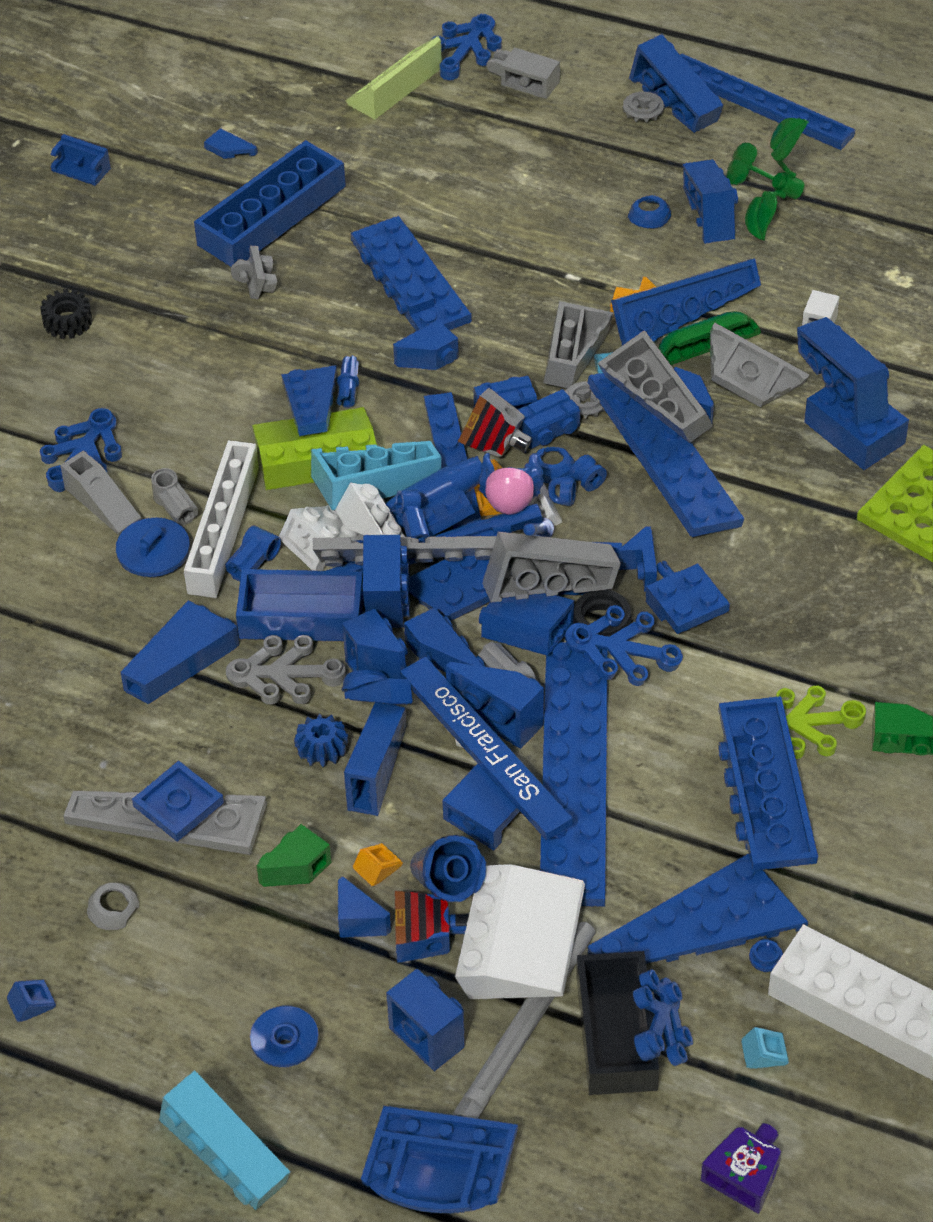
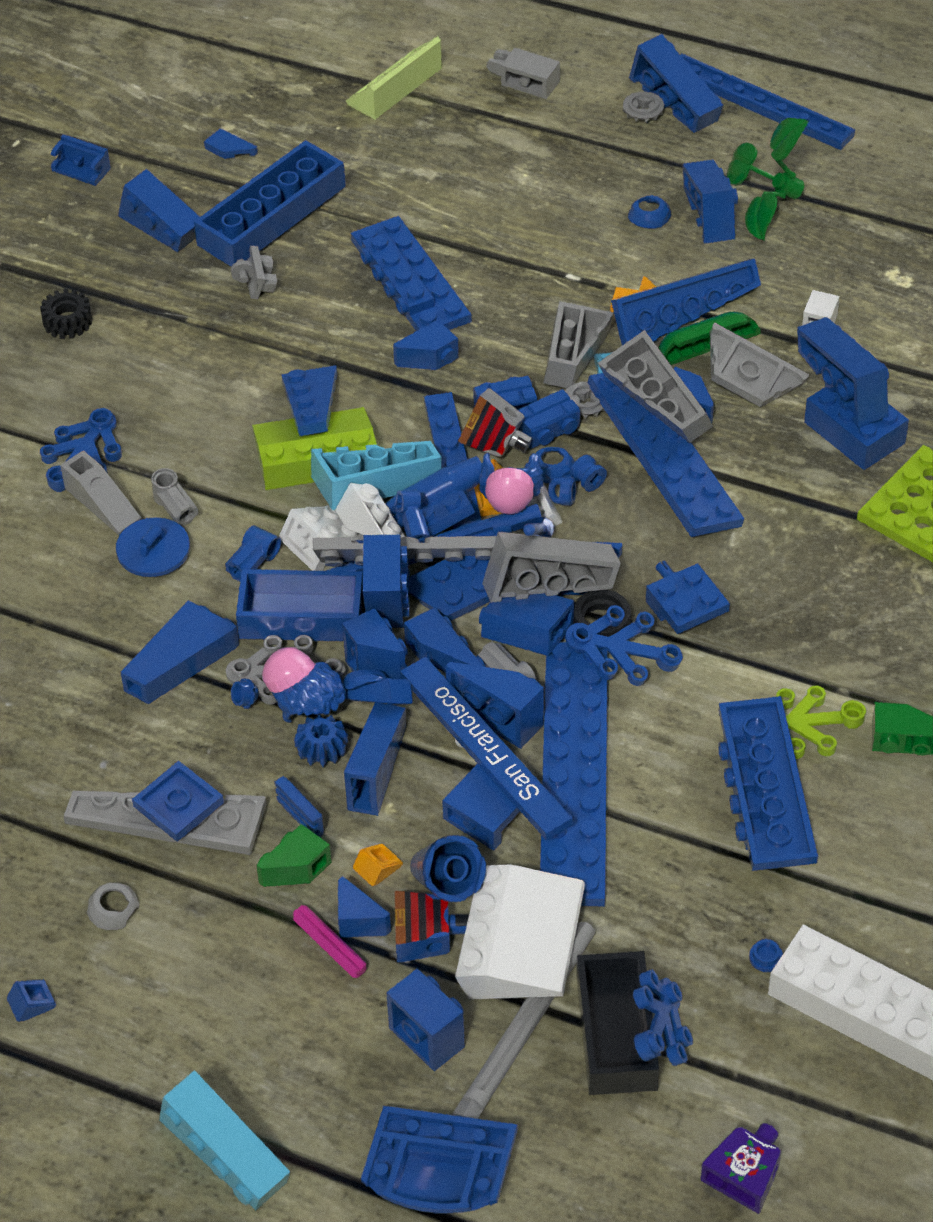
(157, 211): none -> blue wedge
(221, 519): white brick -> none
(244, 693): none -> blue plate
(279, 1025): blue dish -> none
(298, 806): none -> blue tile
(301, 684): none -> blue hair
(329, 941): none -> dark pink axle
(348, 381): blue axle -> none
(480, 26): blue plant -> none
(640, 555): blue slope -> none
(708, 917): blue wing -> none
(764, 1048): medium azure slope -> none

